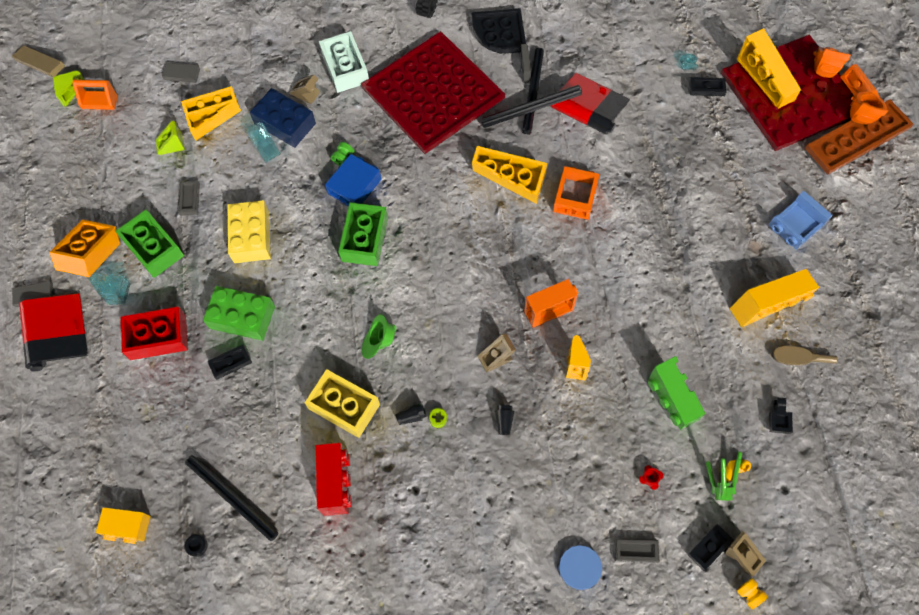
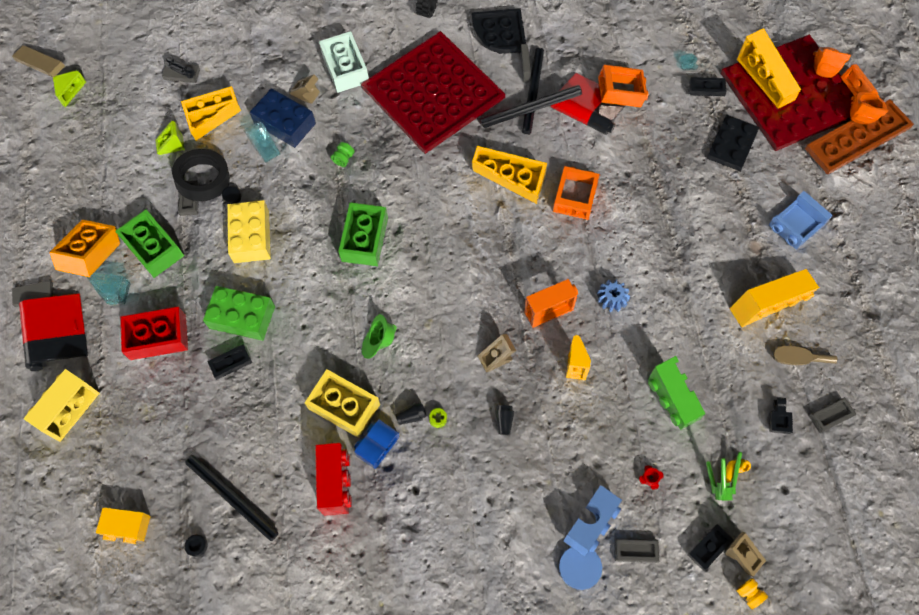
(61, 405): none -> light yellow brick
(95, 99): orange tile -> none
(179, 67): none -> black axle
(199, 157): none -> black tyre
(231, 195): none -> black tile
(353, 181): blue brick -> none
(376, 443): none -> blue brick
(584, 536): none -> medium blue arch
(619, 300): none -> medium blue gear
(622, 75): none -> orange window
(733, 143): none -> black plate
(832, 415): none -> dark grey tile

